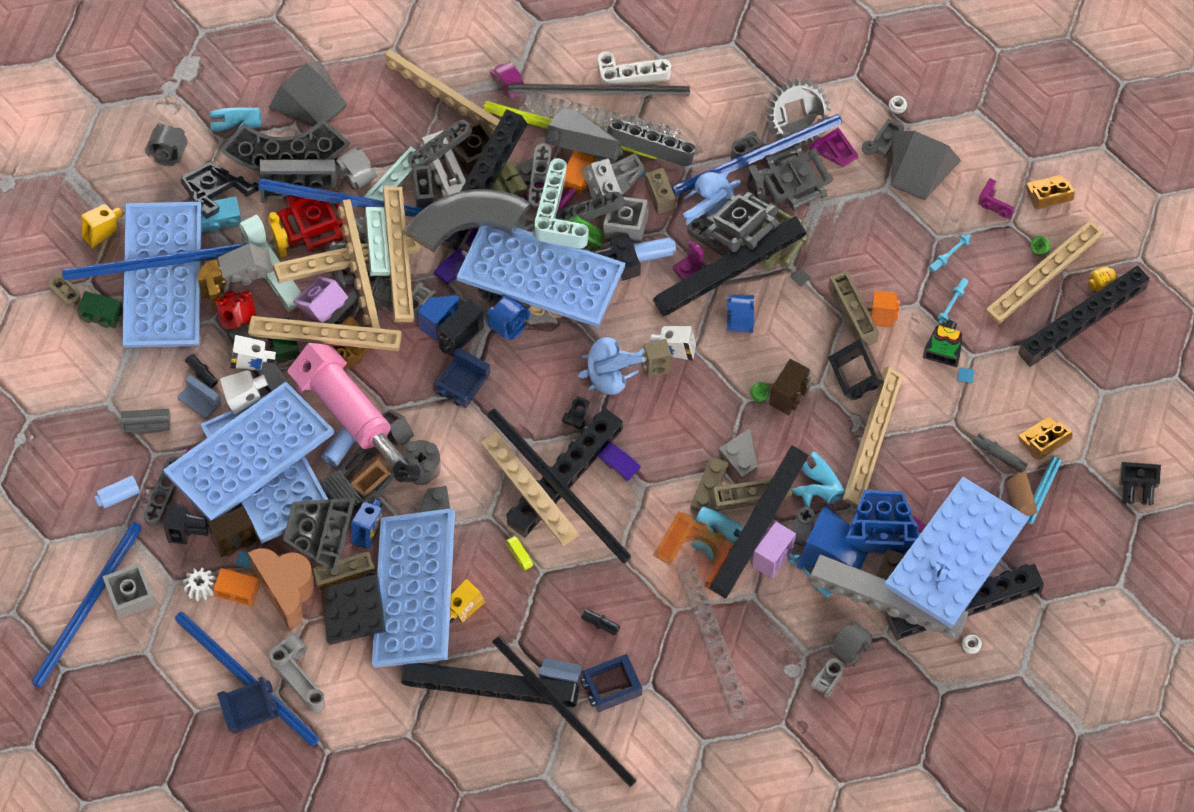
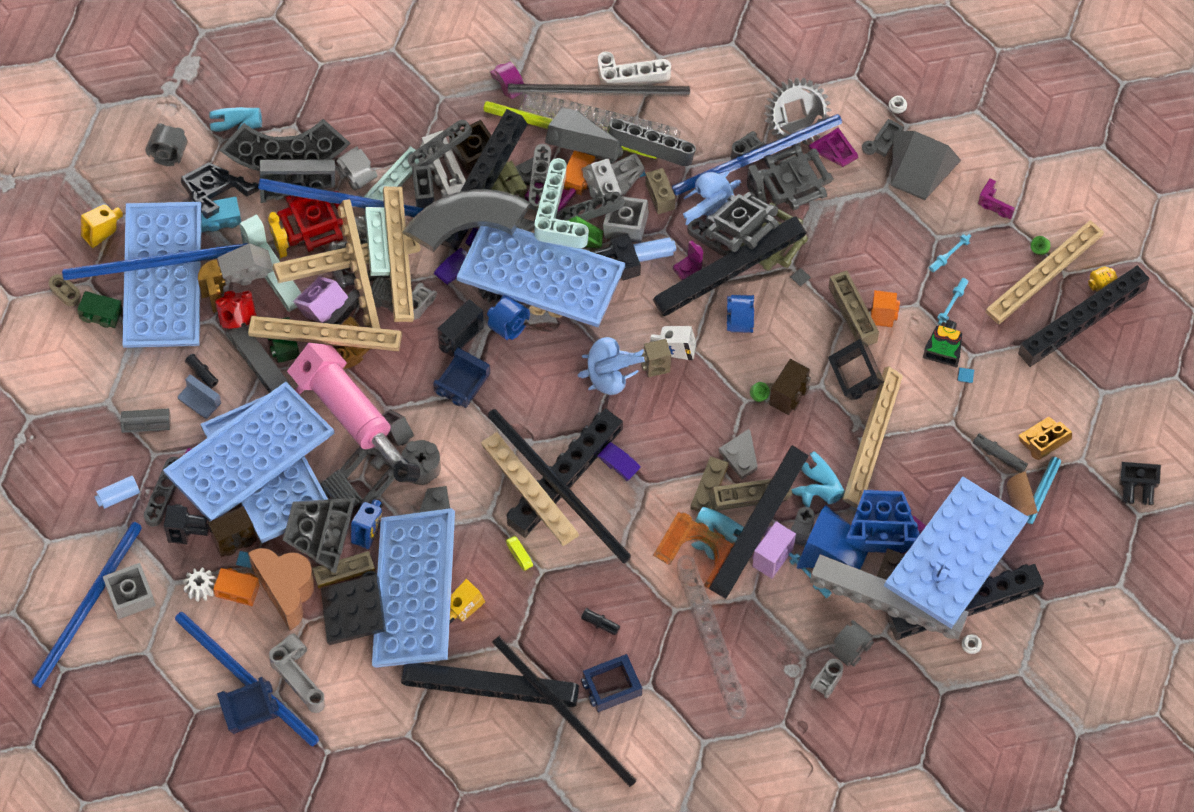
(242, 390): white torso -> none
(250, 354): white torso -> none
(309, 95): dark grey wedge -> none
(338, 448): light blue brick -> none
(371, 474): medium nougat brick -> none
(436, 312): blue slope -> none
(440, 90): tan plate -> none
(560, 671): sand blue panel -> none
(576, 417): black plate -> none
(1050, 192): pearl gold brick -> none

